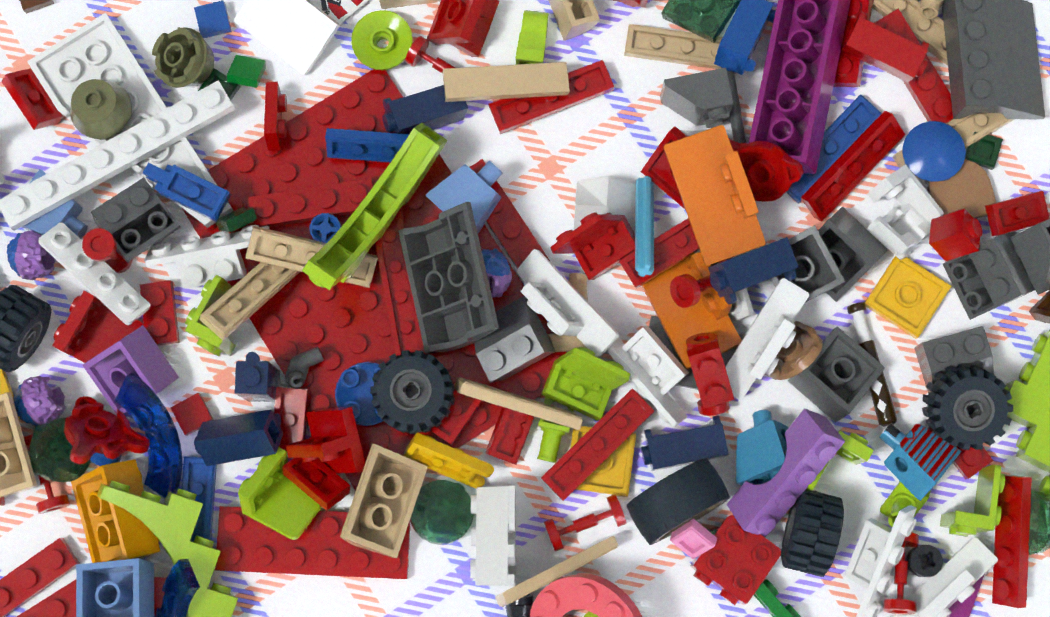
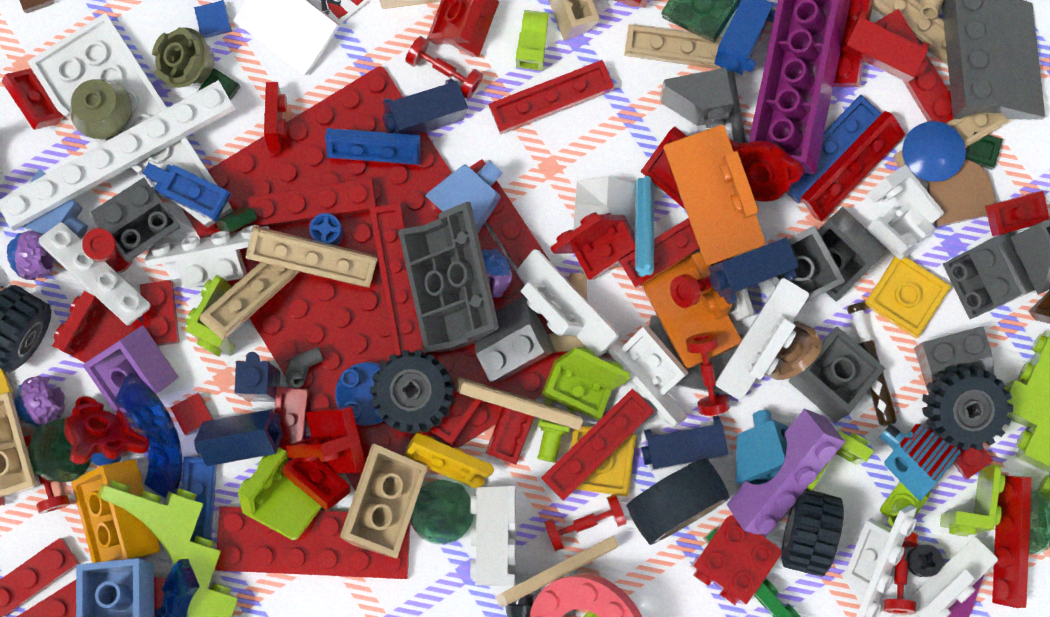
(246, 71): green tile -> none
(370, 220): lime arch -> none
(381, 26): lime dish -> none
(505, 81): tan tile -> none
(693, 539): bright pink tile -> none
(710, 374): red plate -> none
(955, 234): red brick -> none

